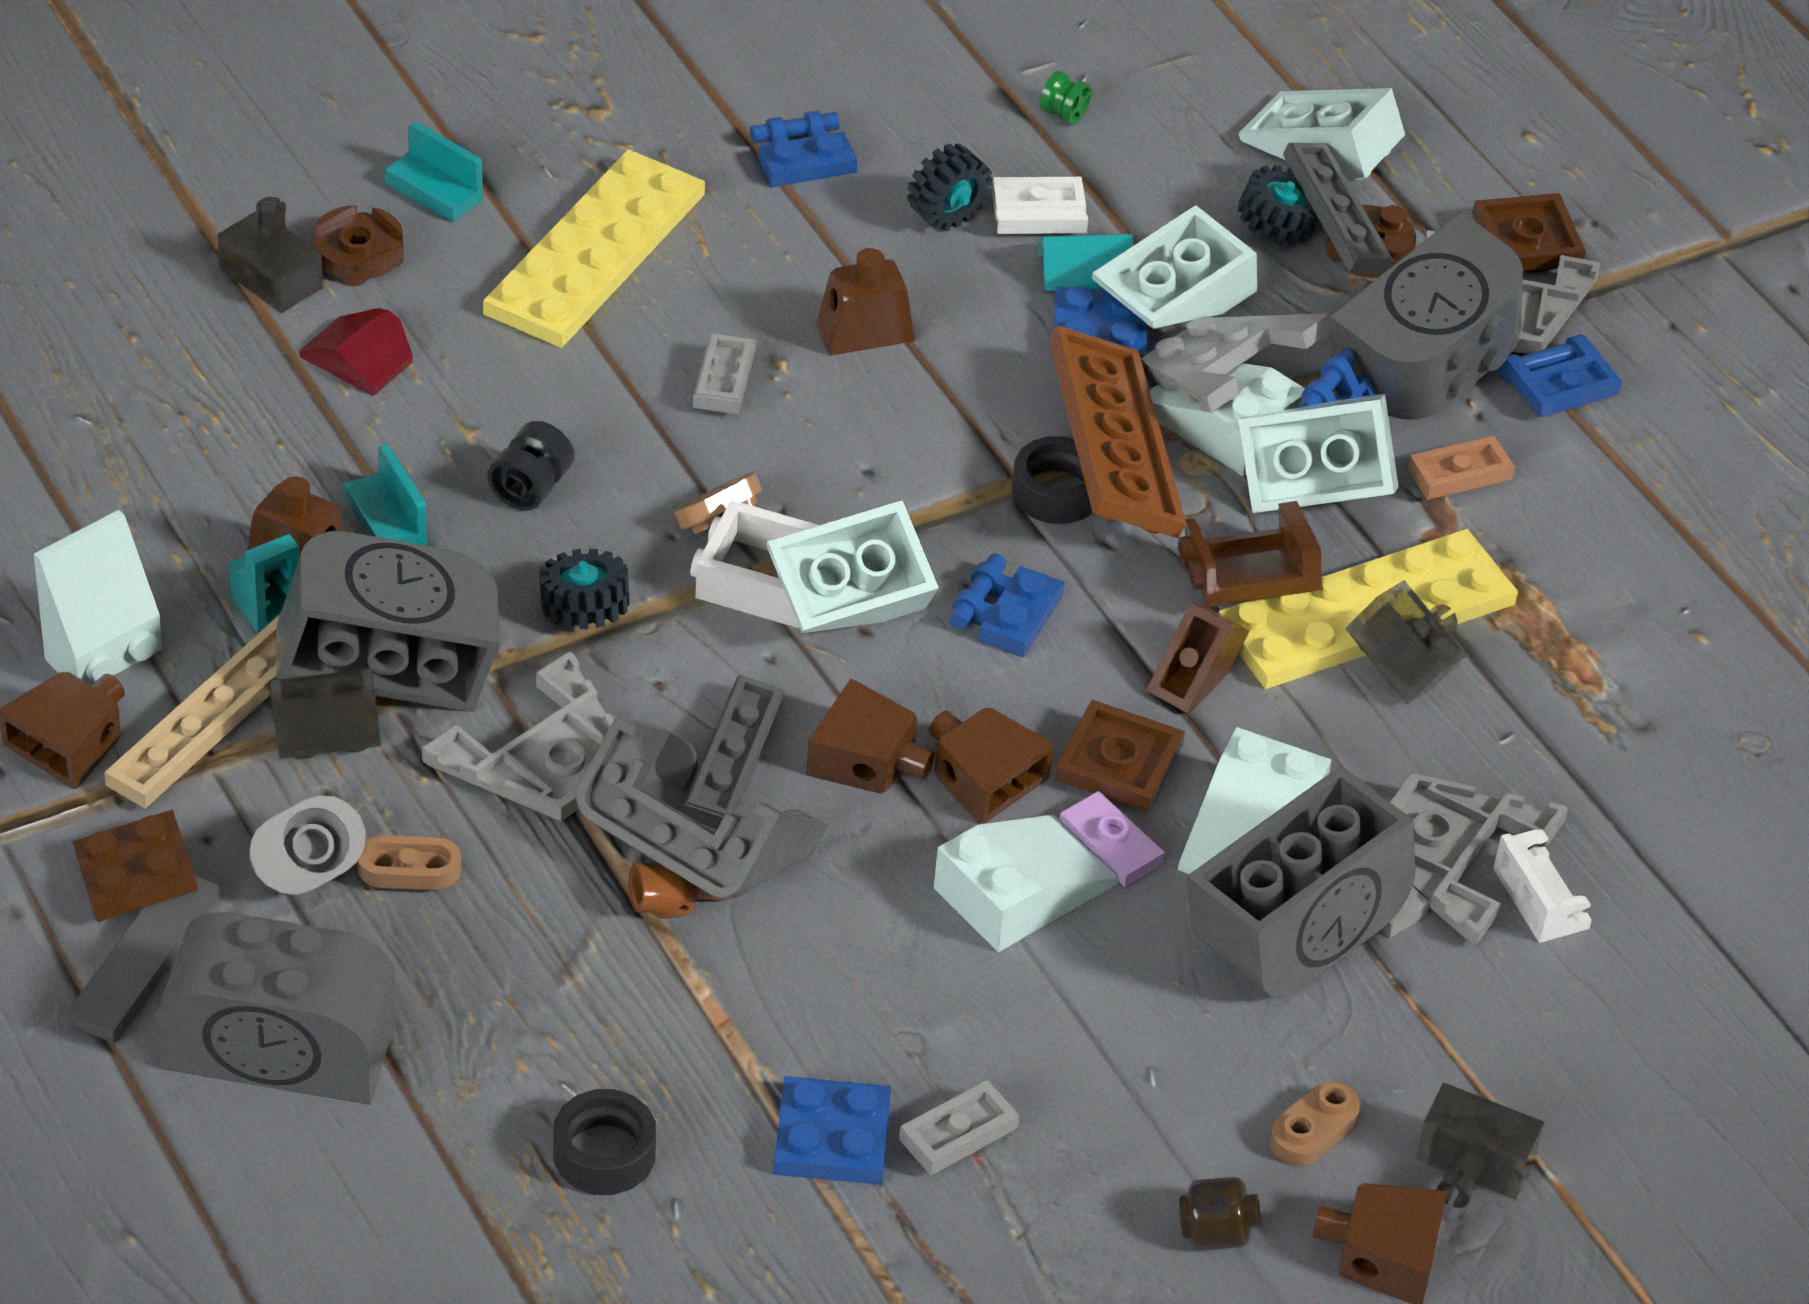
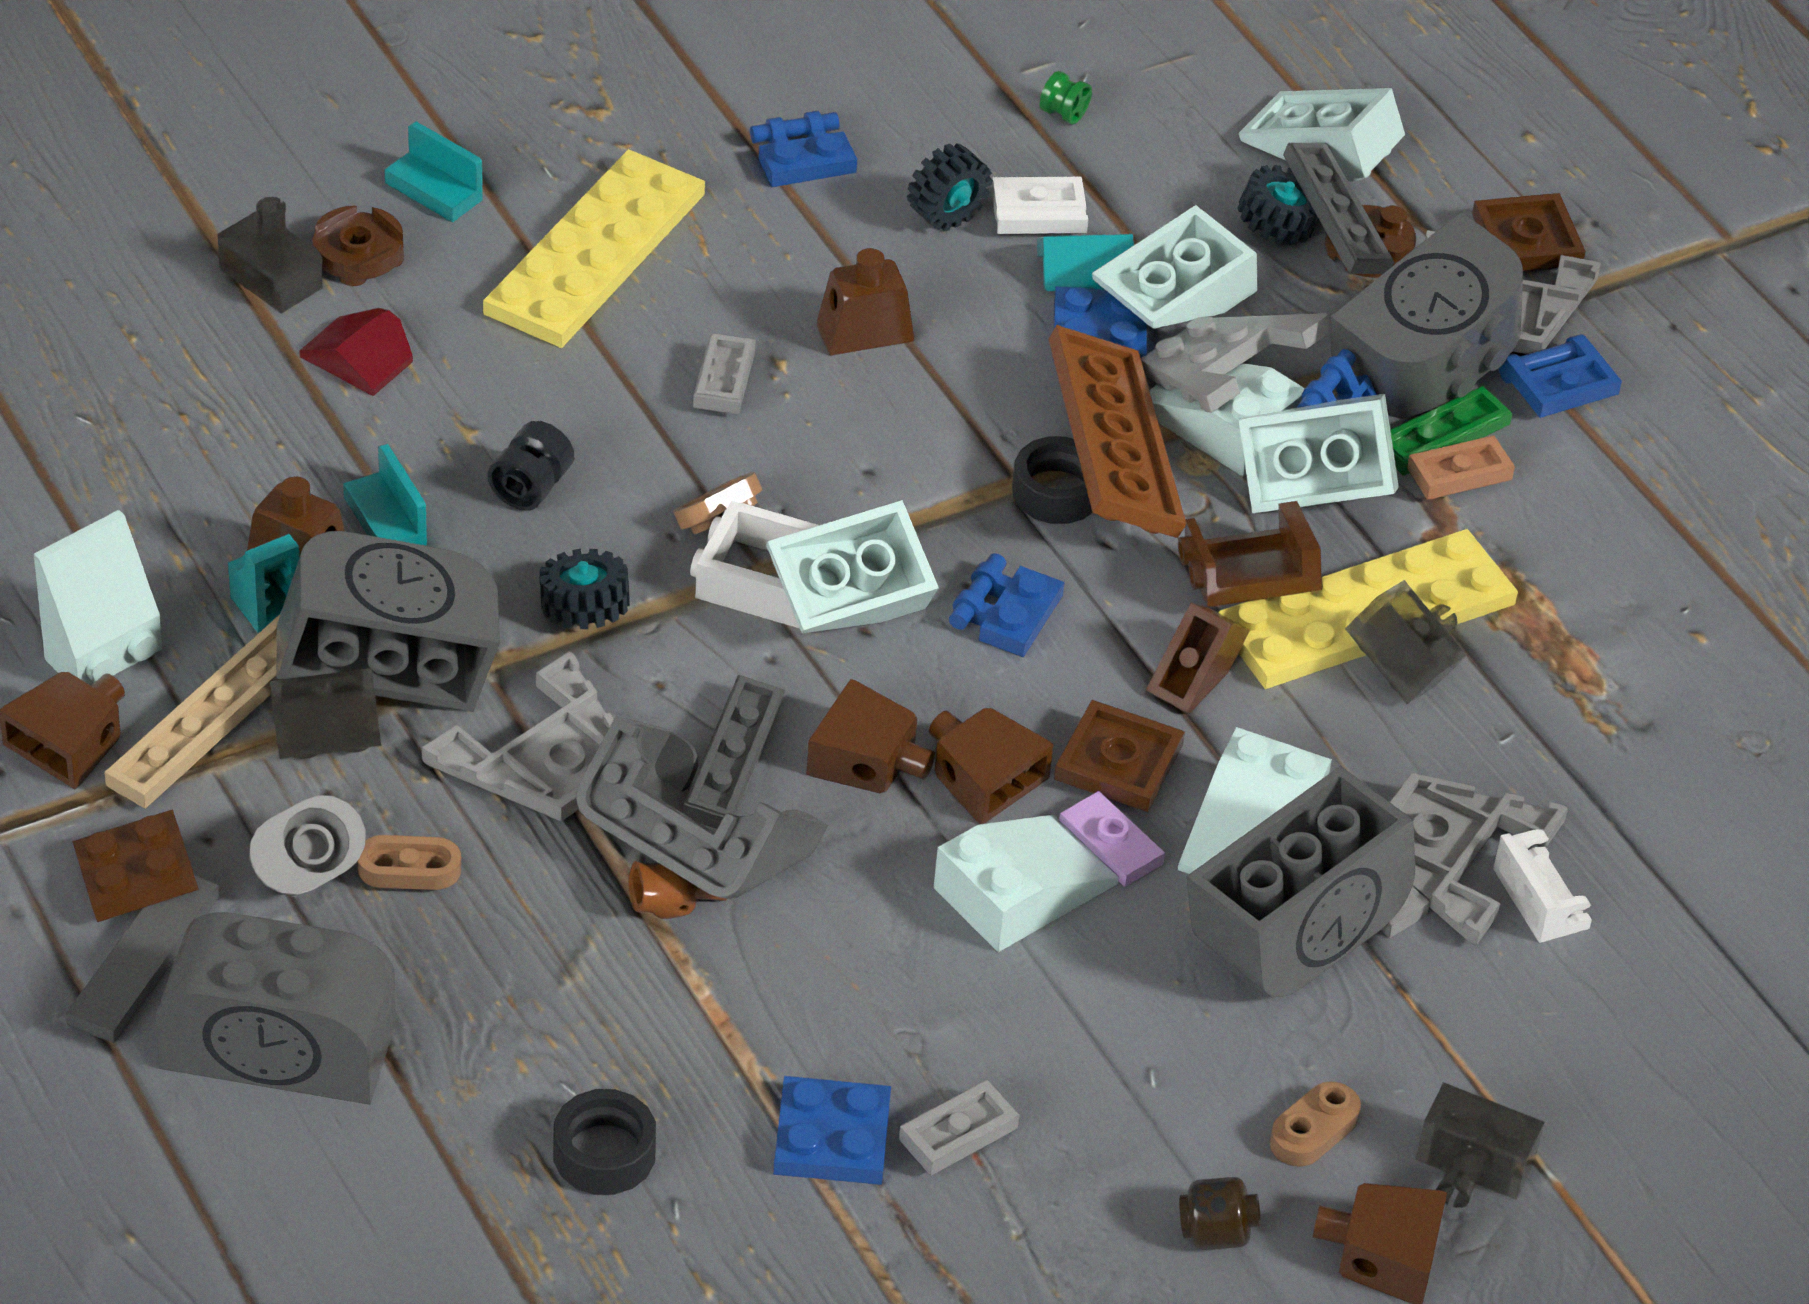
(1449, 424): none -> green tile

